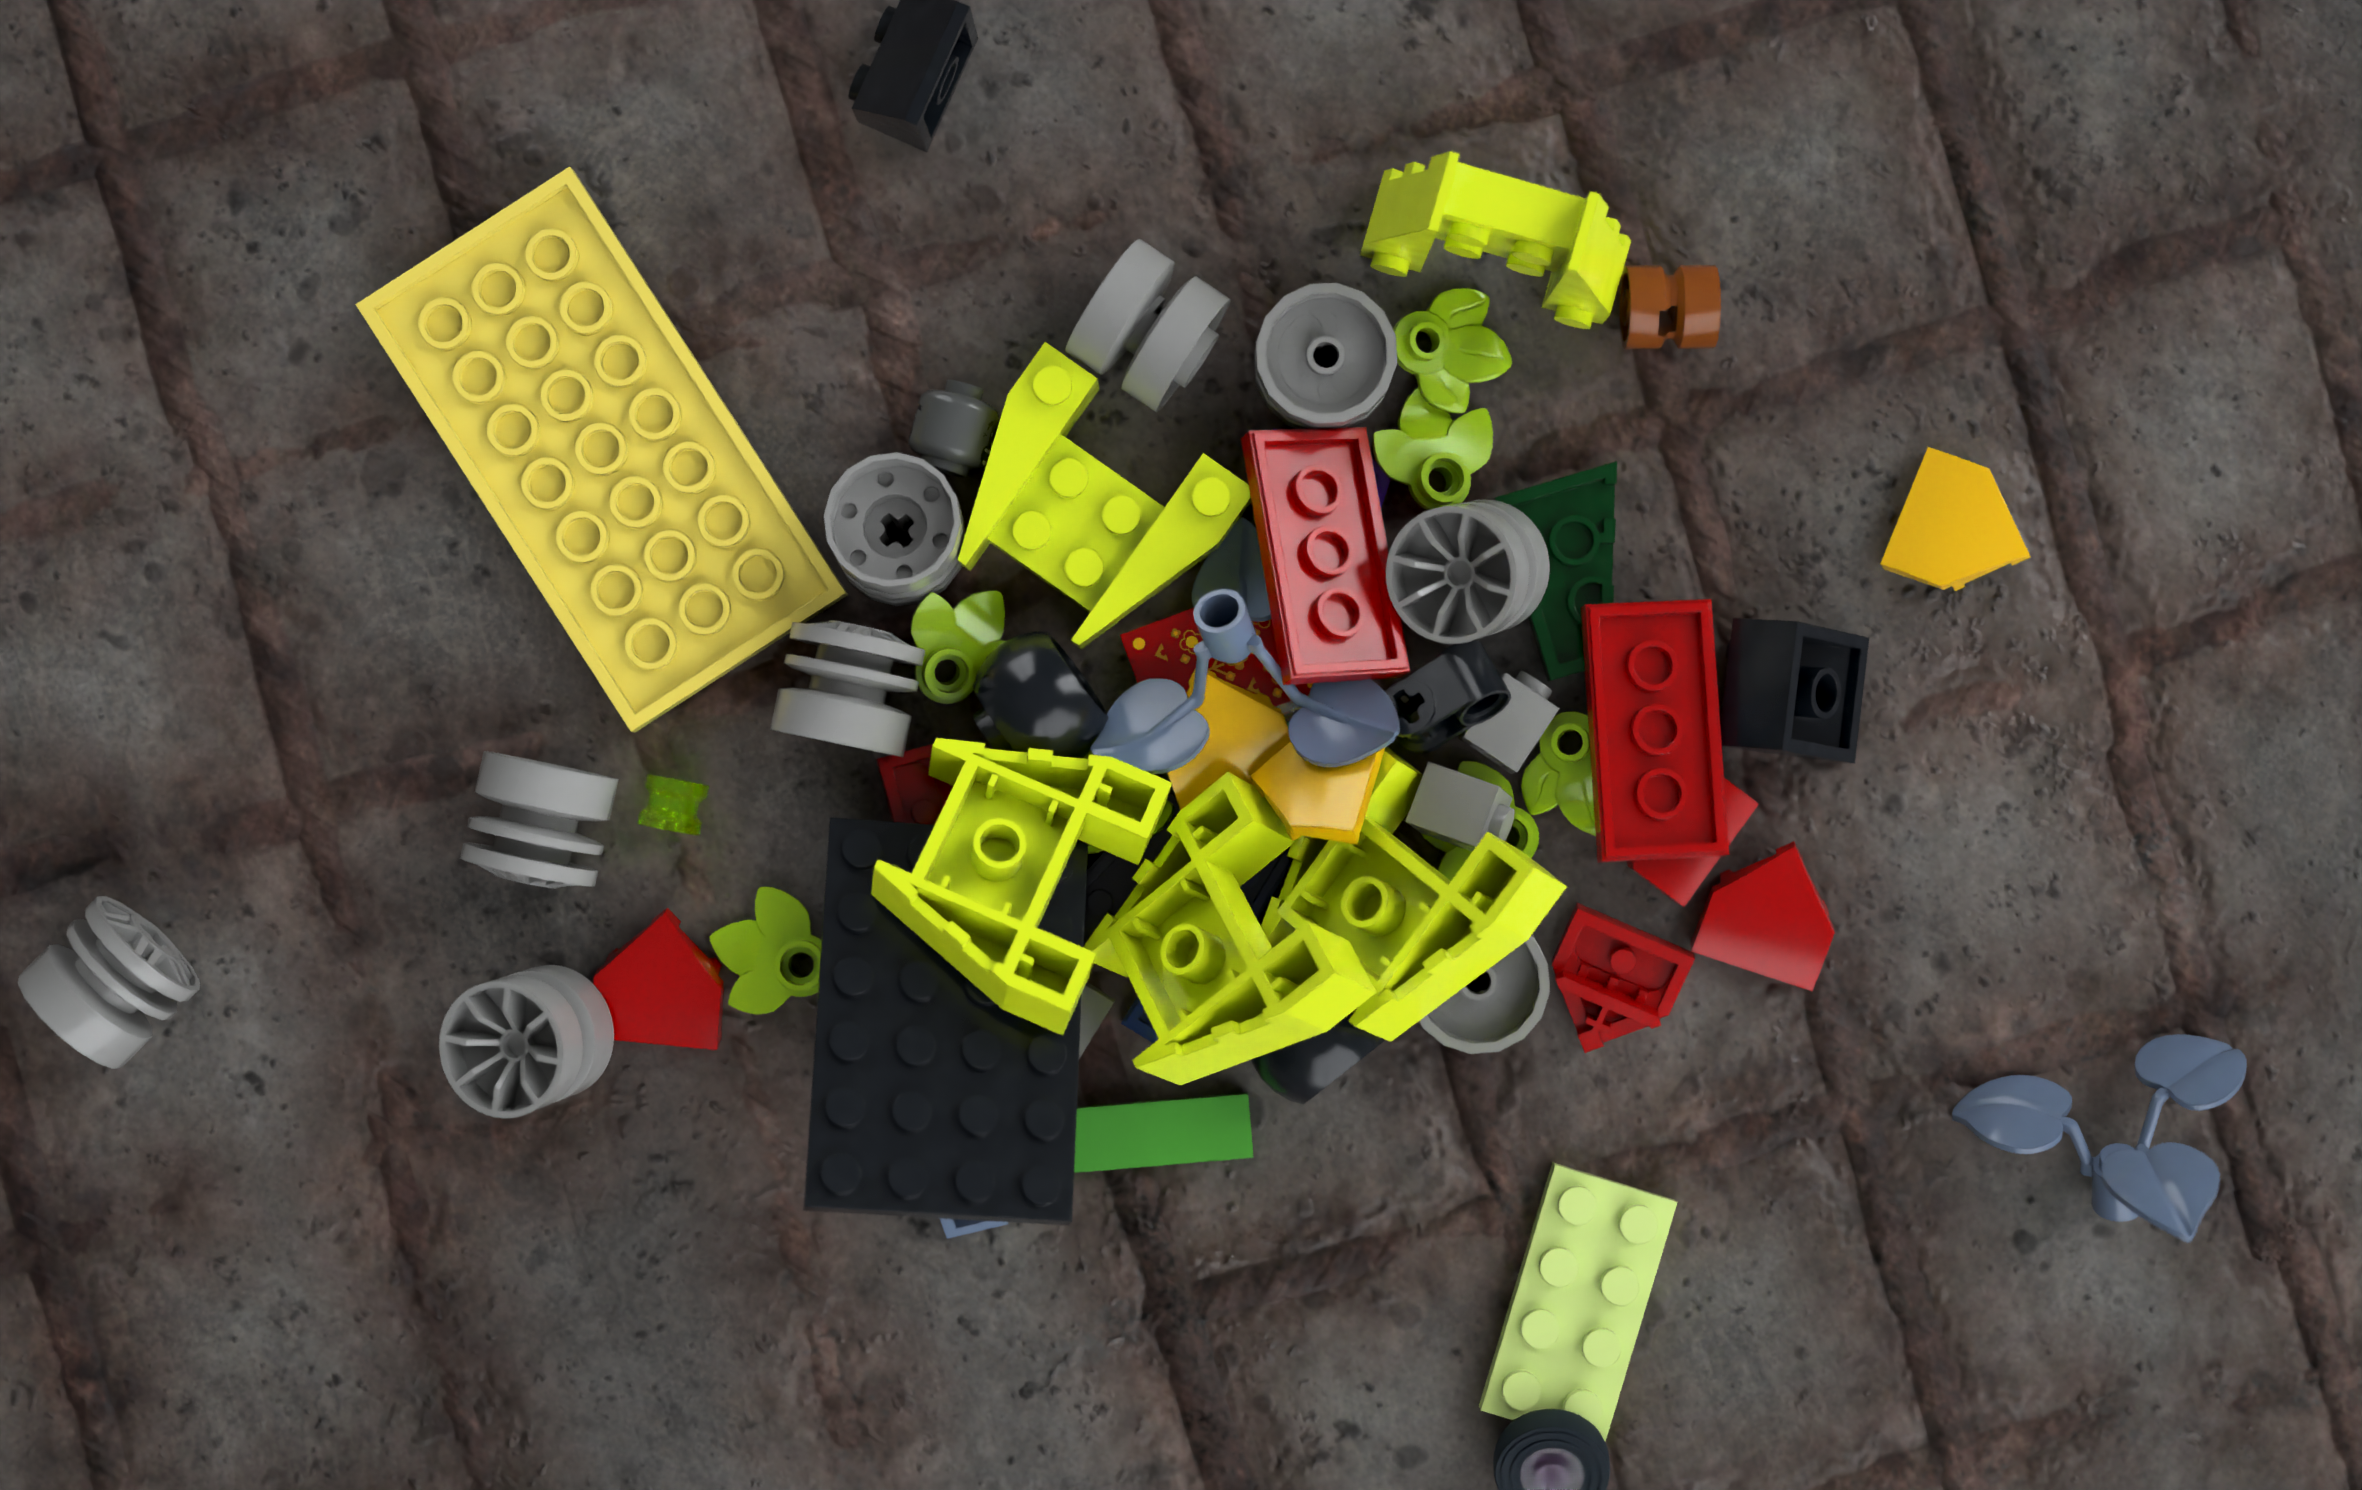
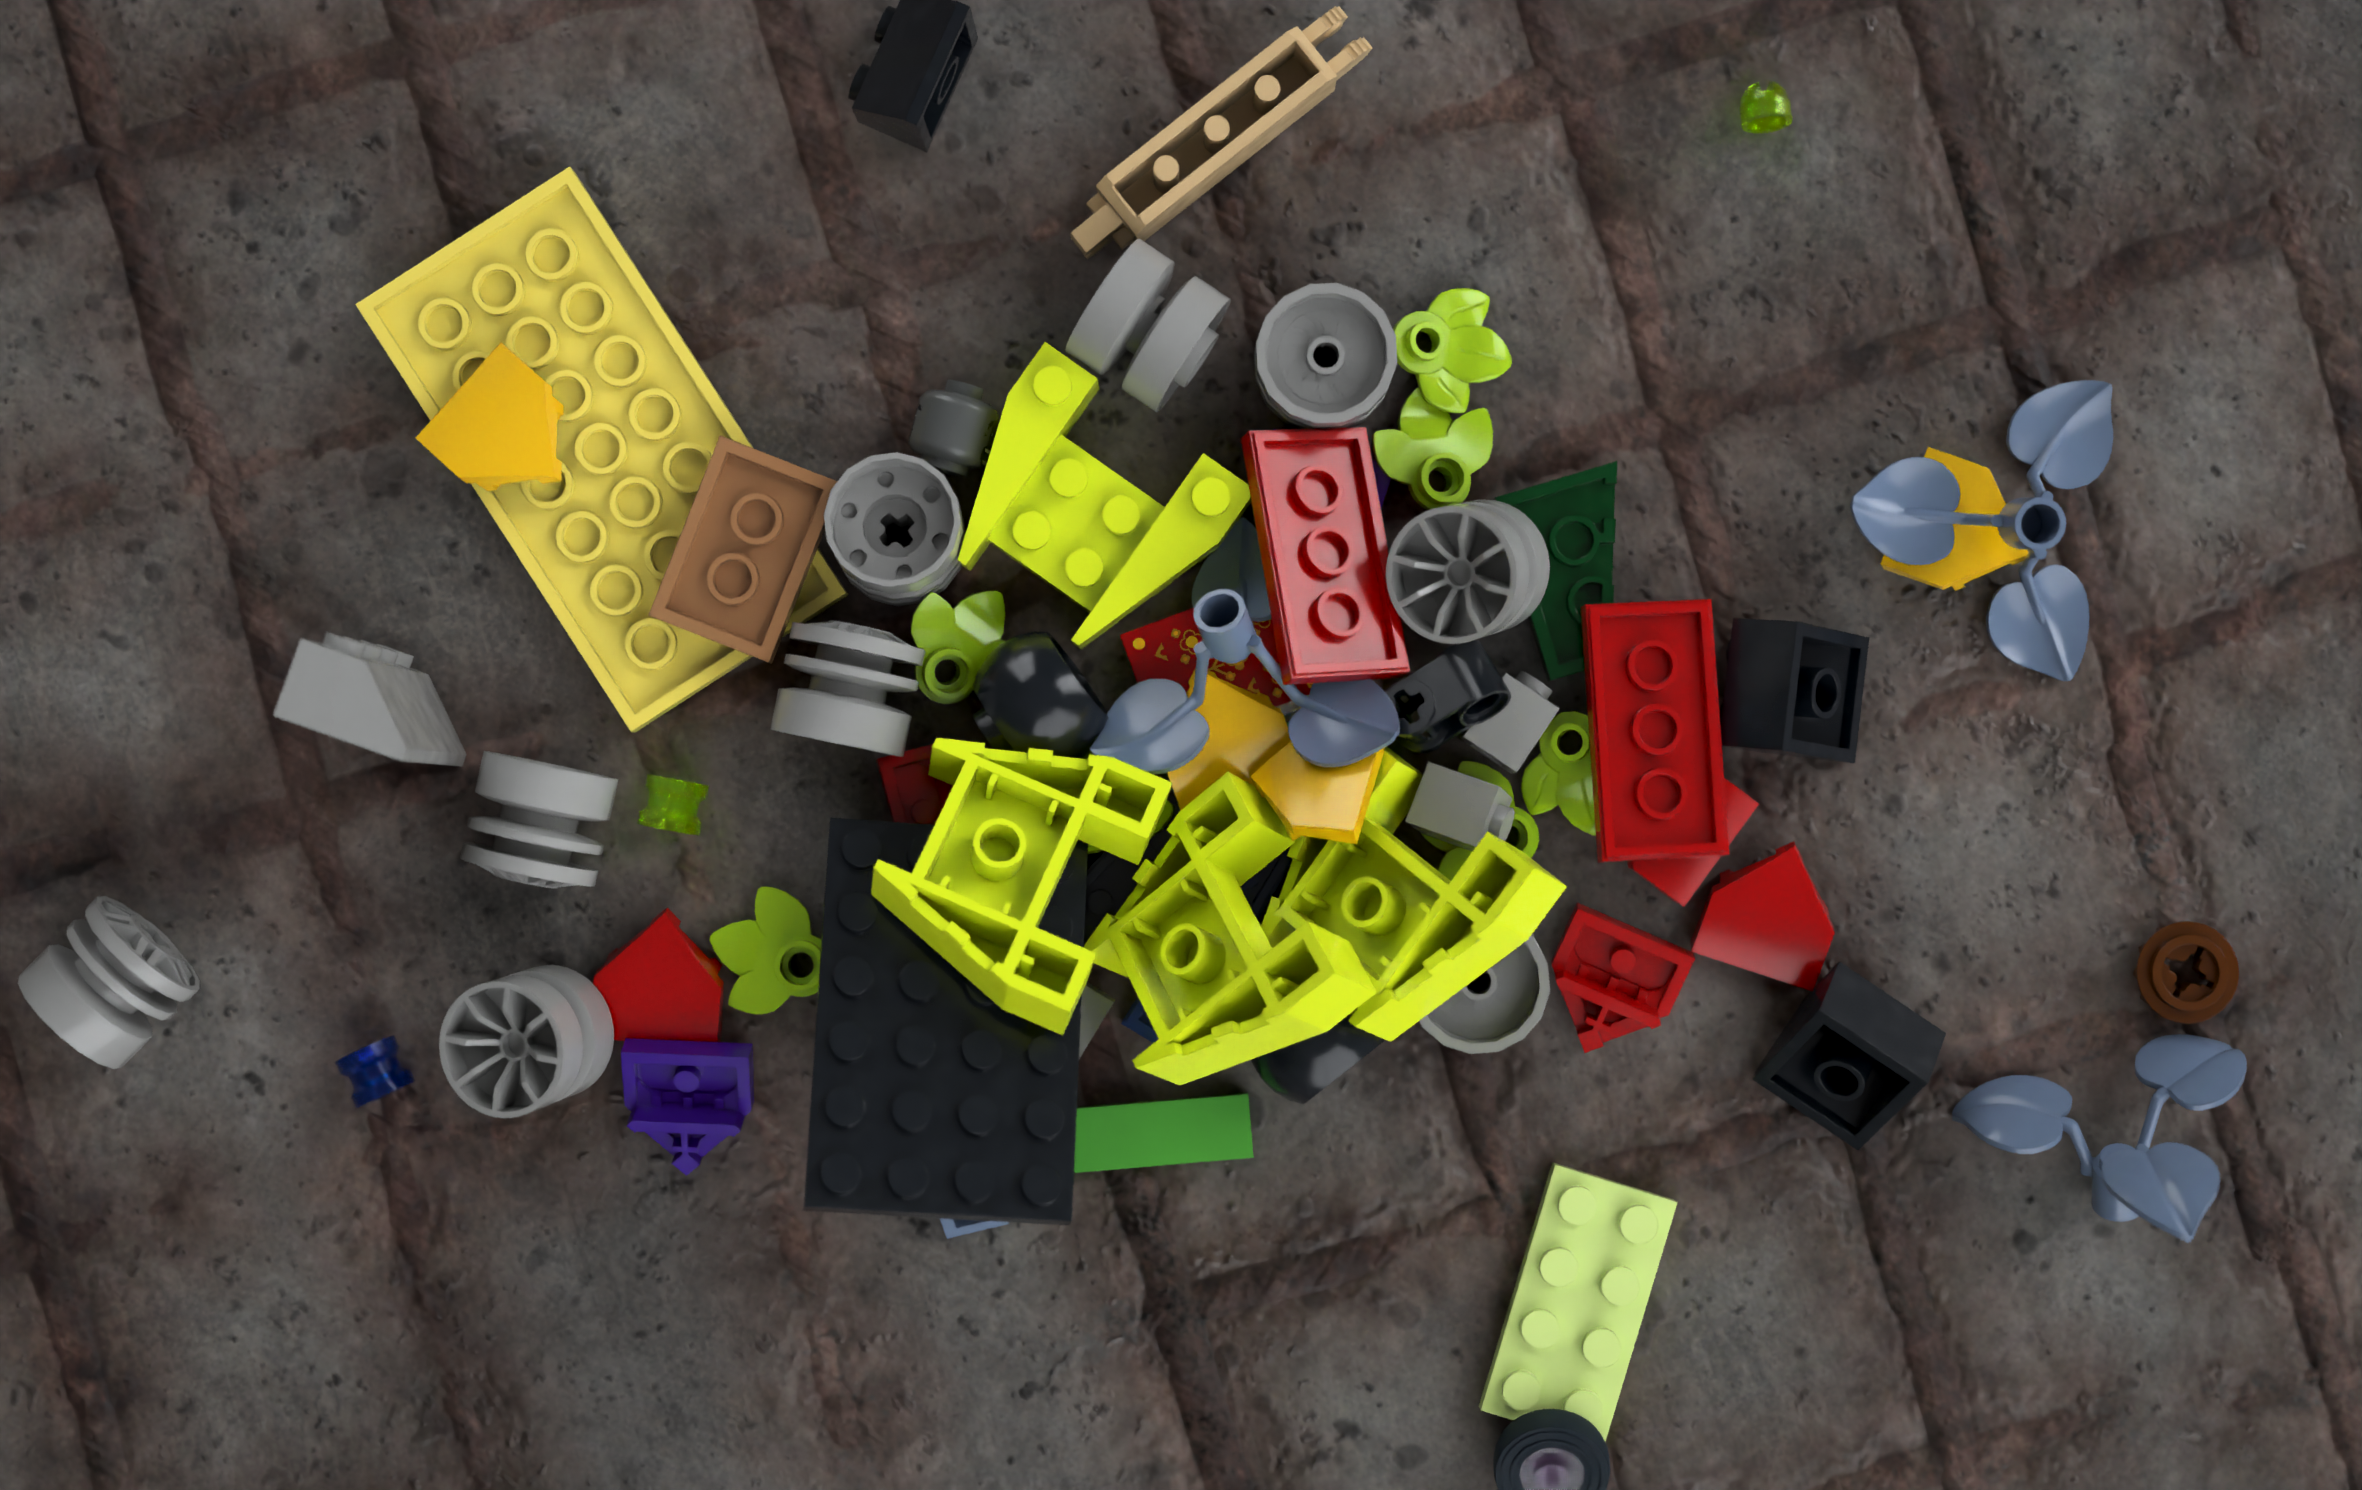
(369, 700): none -> light grey slope
(374, 1071): none -> clear blue wheel
(498, 425): none -> yellow slope
(687, 1093): none -> dark purple slope
(744, 550): none -> medium nougat plate
(1216, 135): none -> tan hinge
(1504, 218): neon yellow wedge -> none
(1670, 306): dark orange wheel -> none
(1765, 110): none -> clear neon green hinge
(1851, 1056): none -> black slope
(1911, 519): none -> sand blue plant
(2213, 961): none -> reddish brown gear

